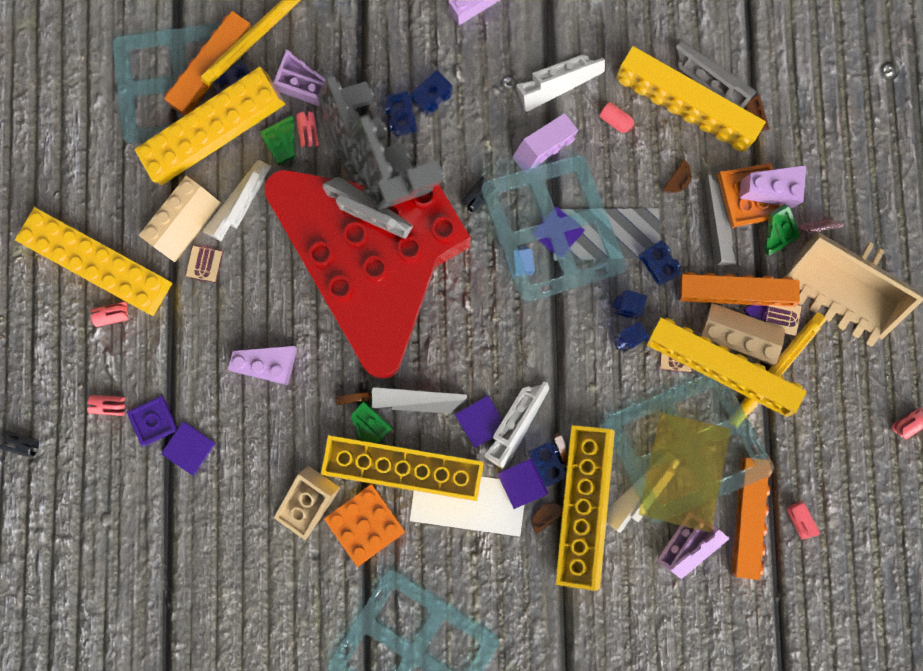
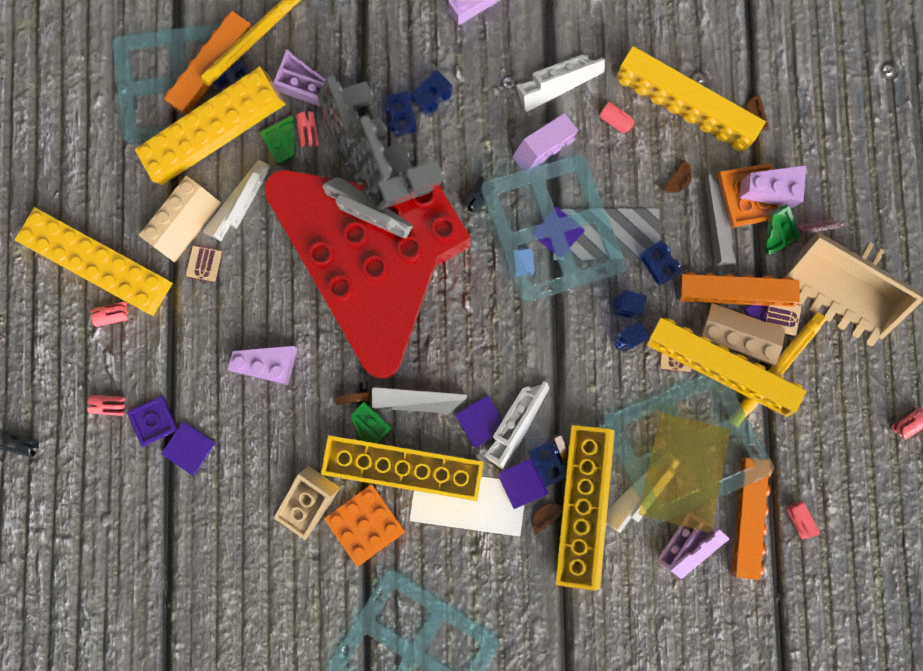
(713, 76): light grey wedge -> none

